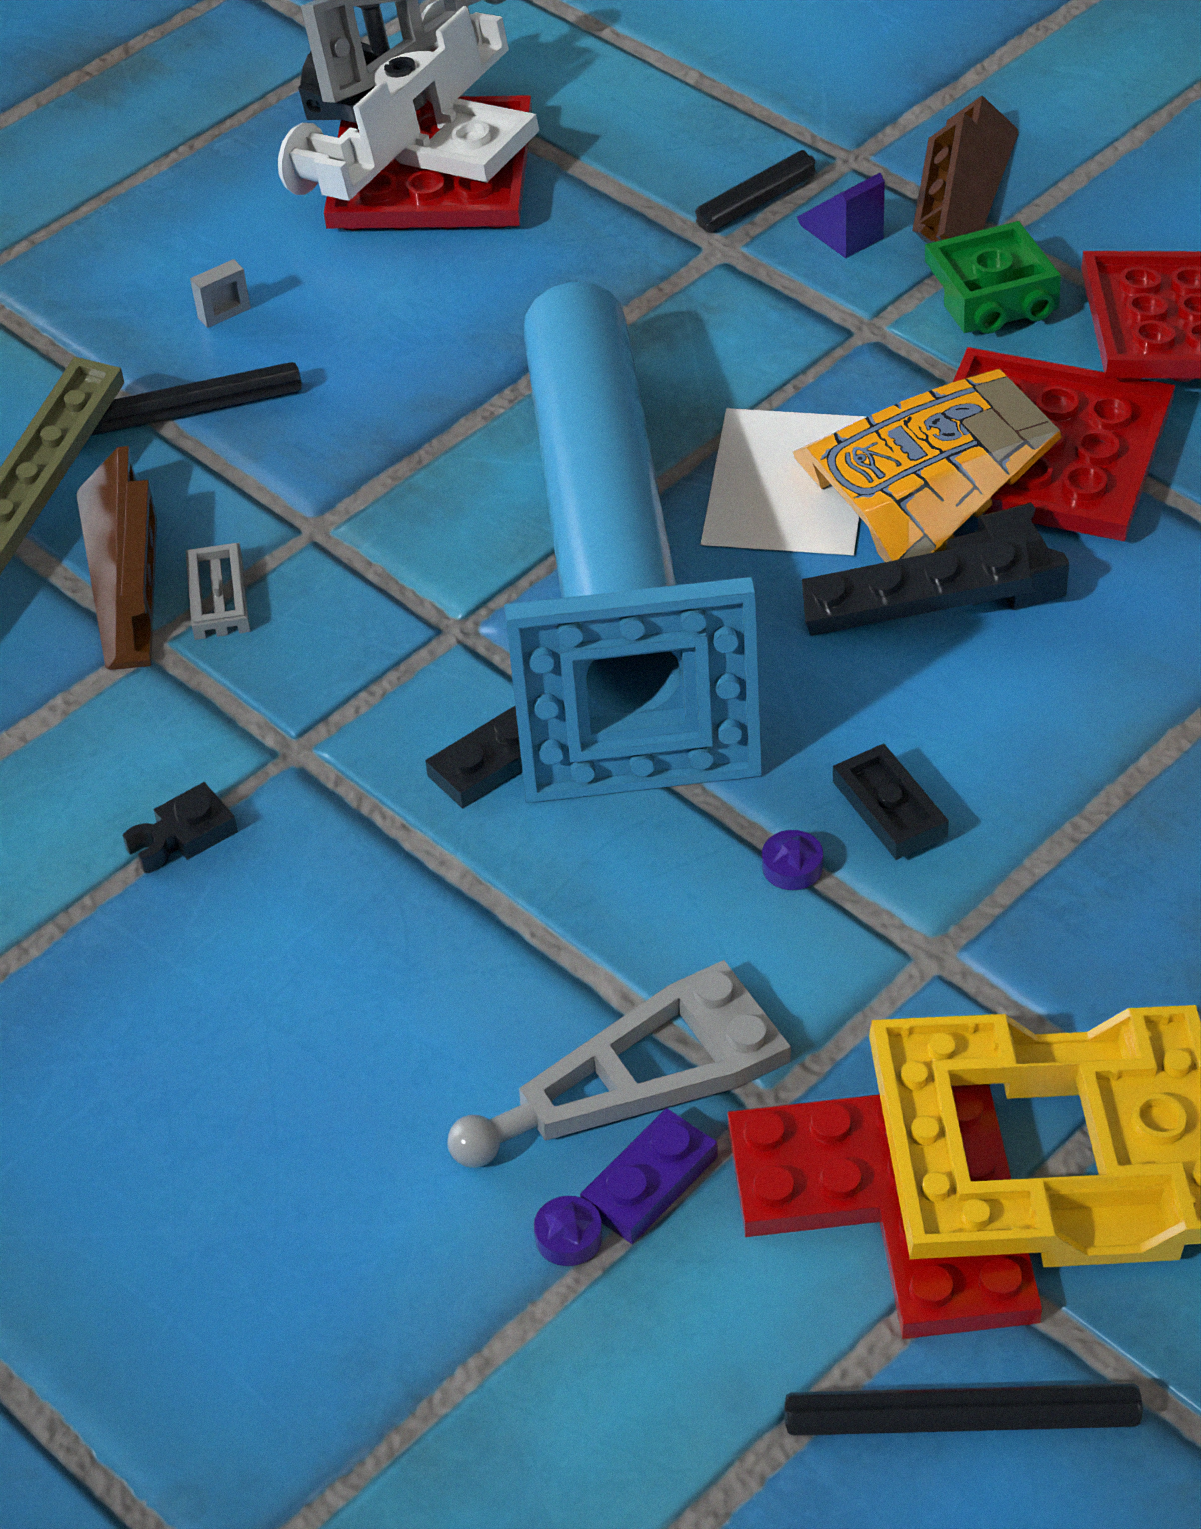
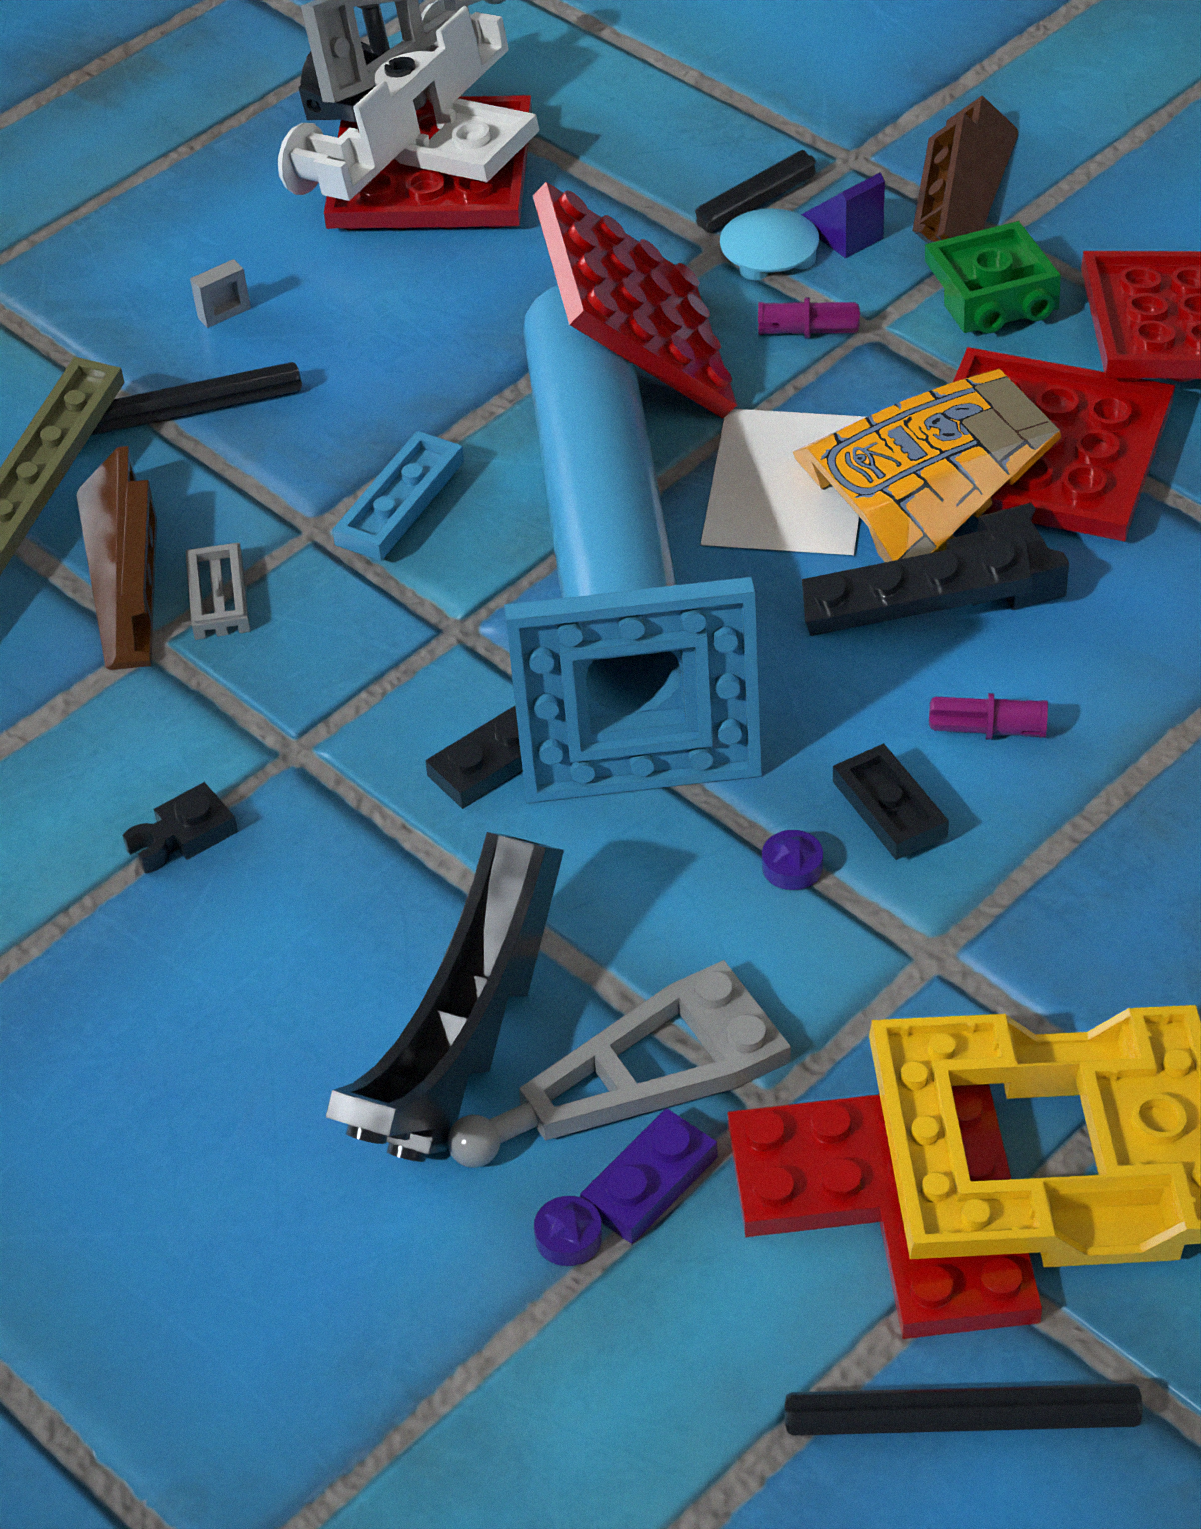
(398, 495): none -> dark azure plate
(422, 1078): none -> black arch
(633, 299): none -> red plate
(769, 242): none -> medium azure dish
(808, 317): none -> magenta axle
(989, 716): none -> magenta axle

